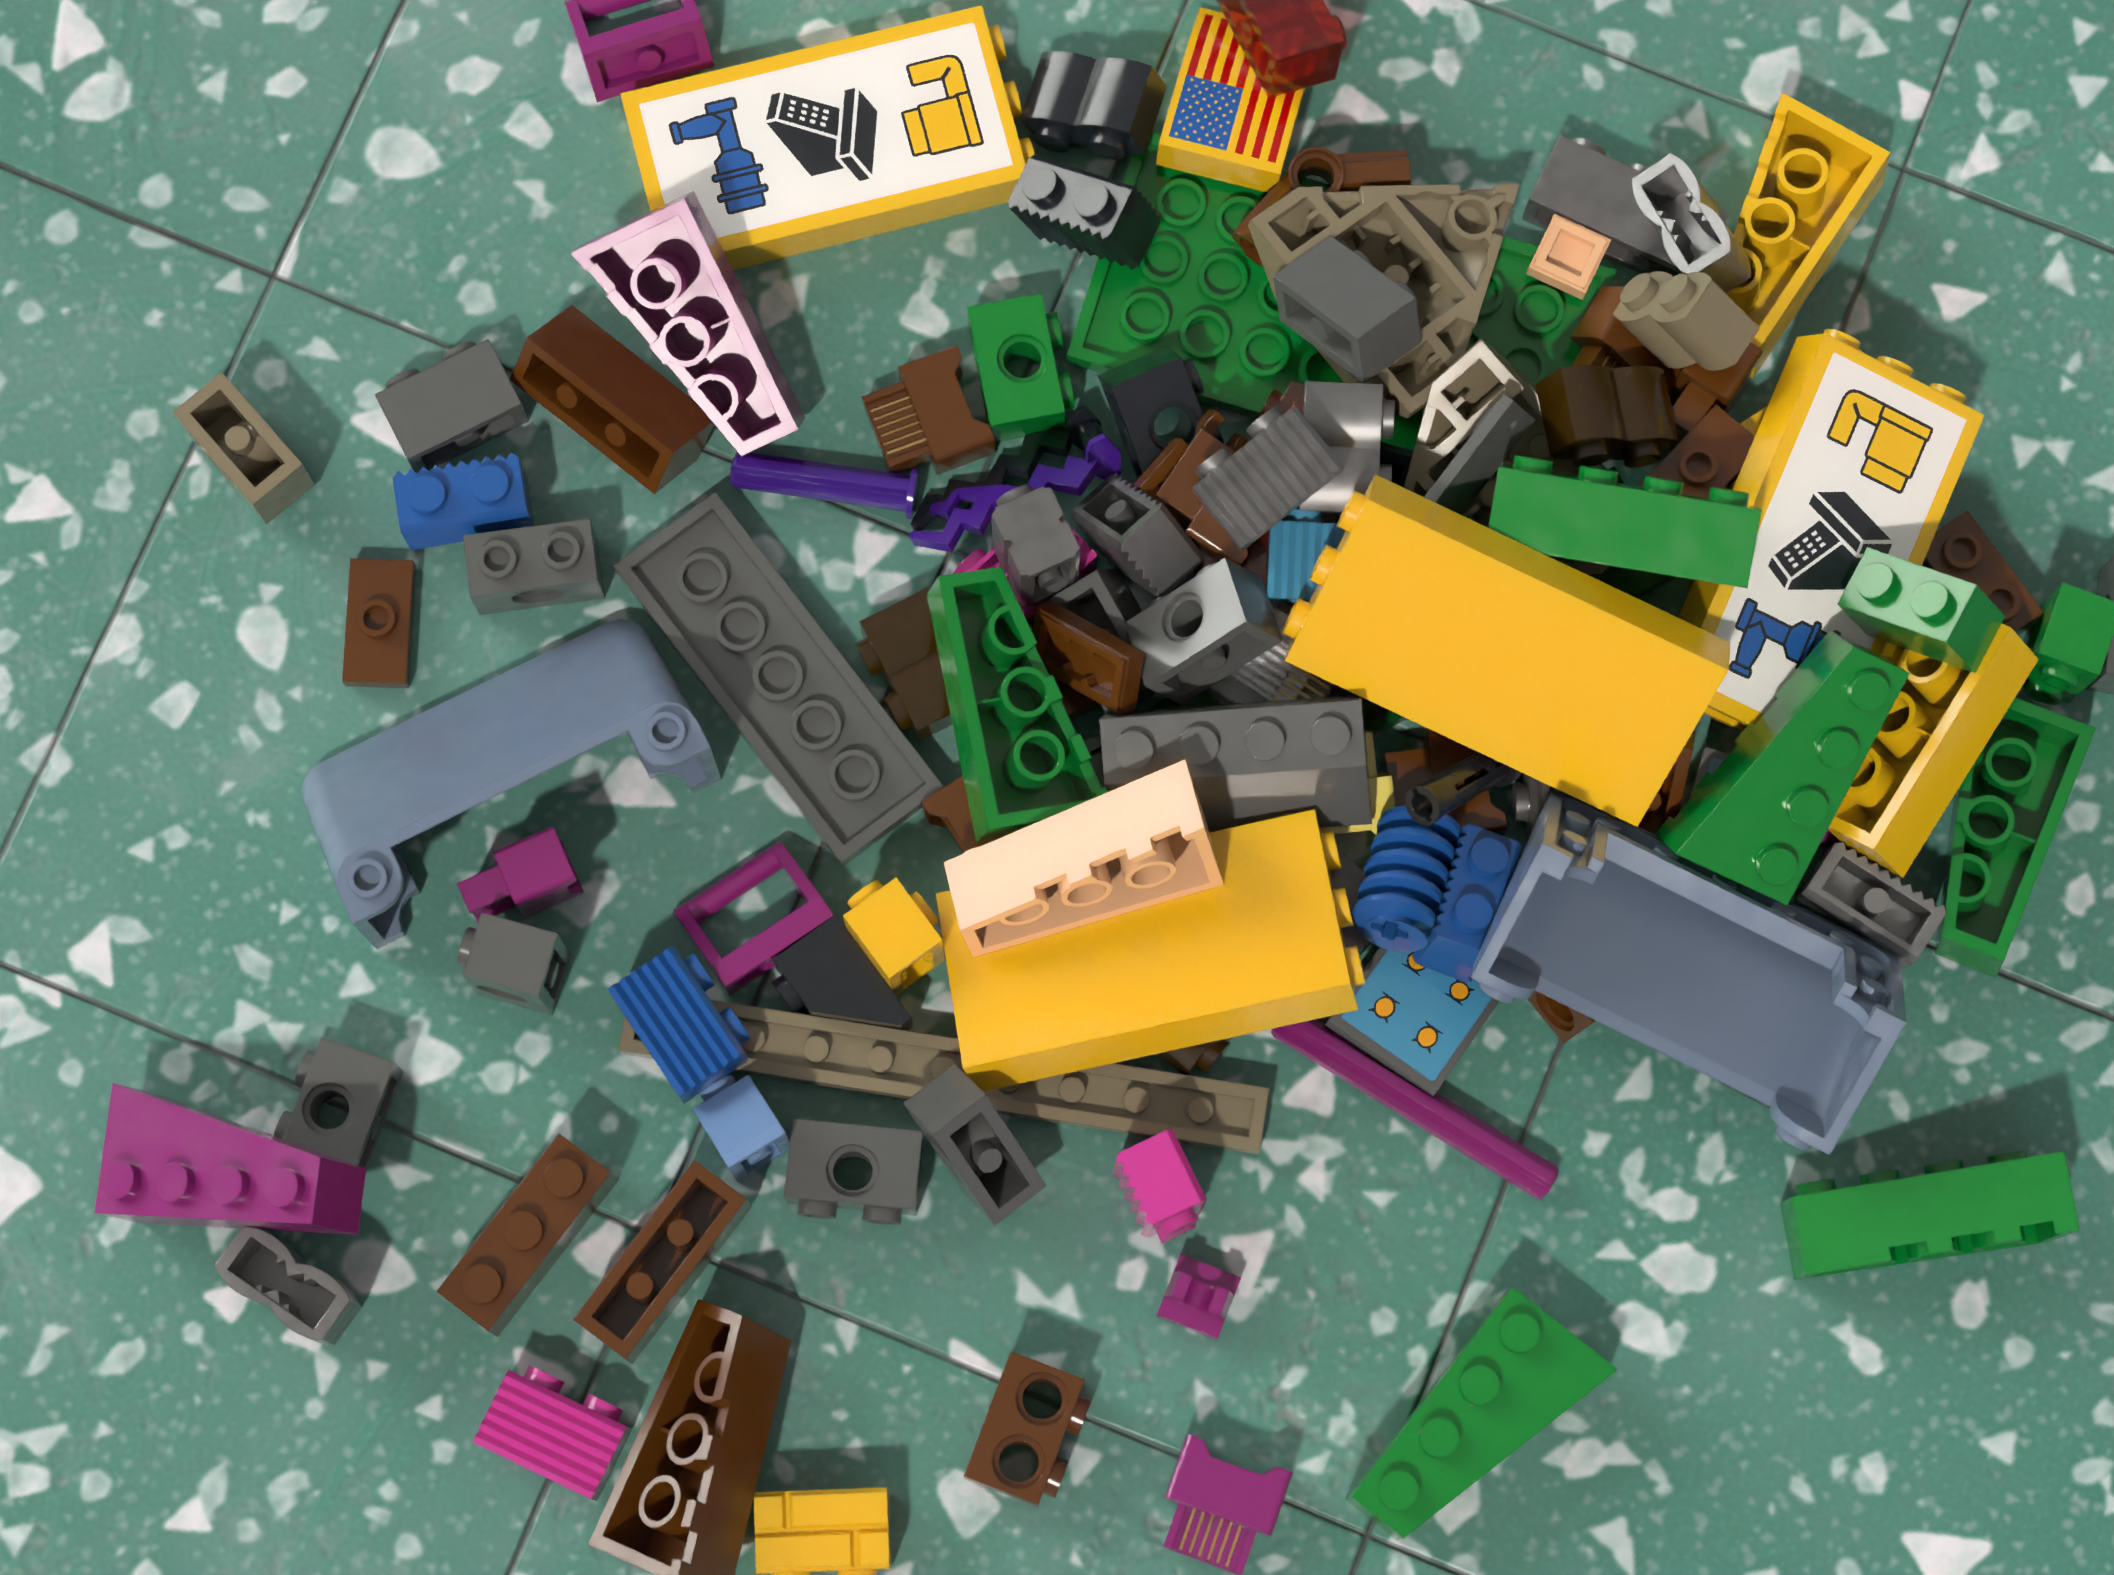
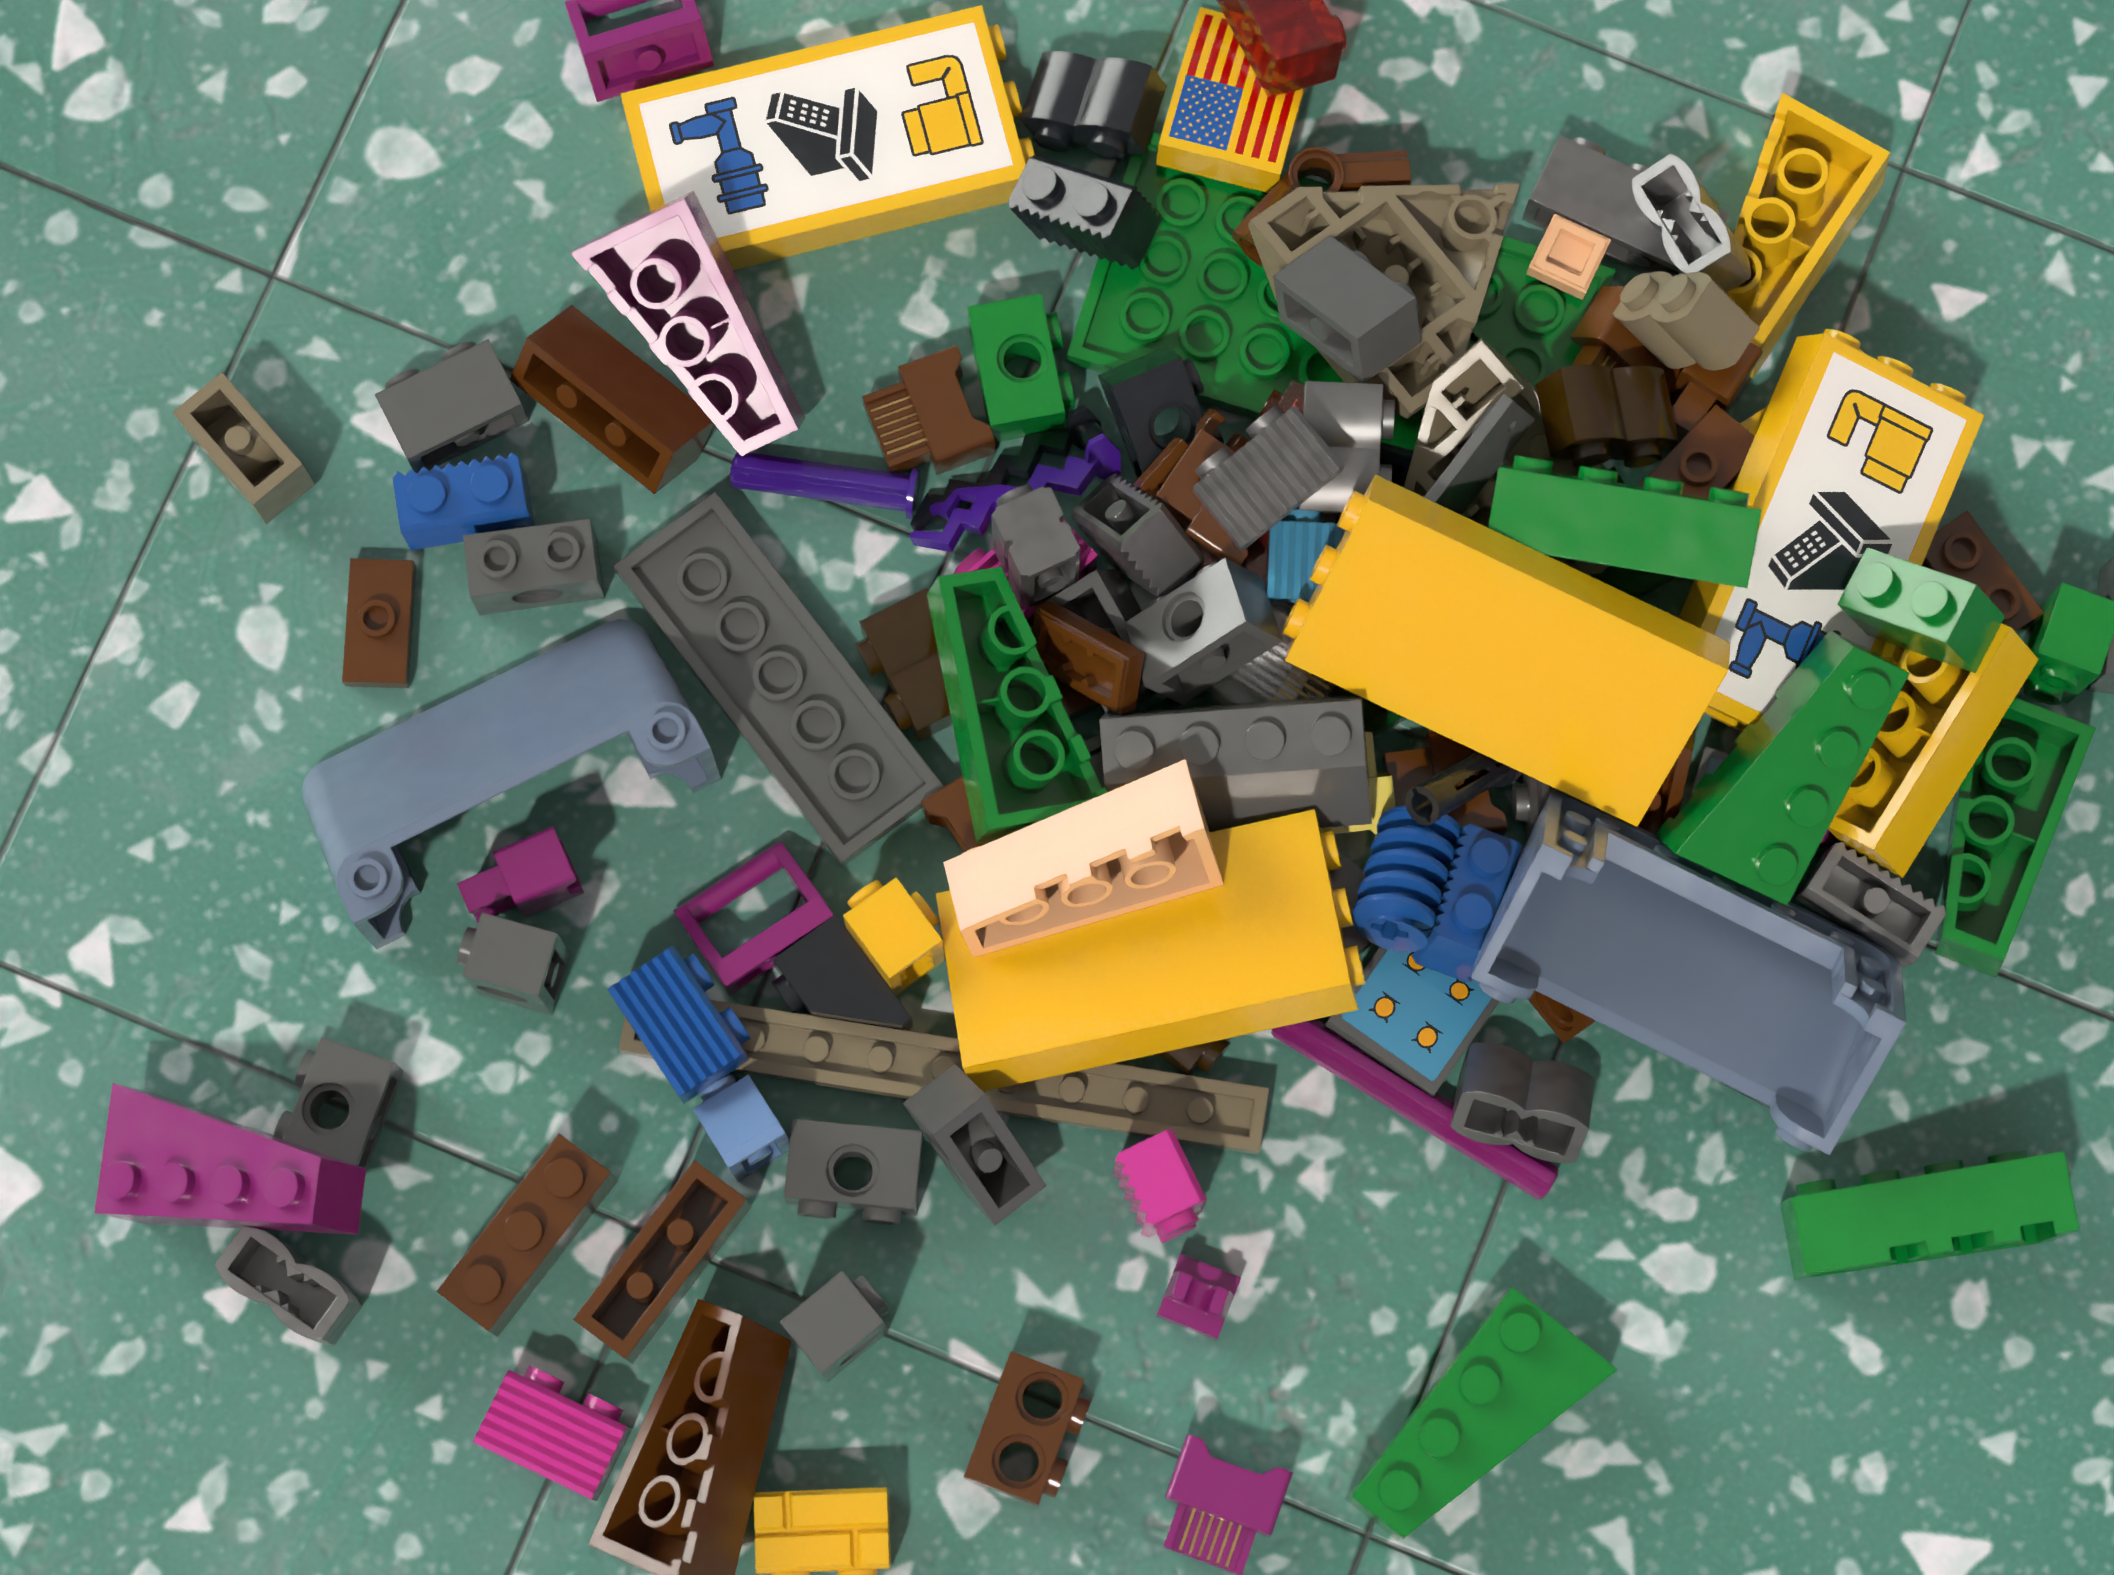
(837, 1323): none -> dark grey brick
(1523, 1102): none -> flat silver brick

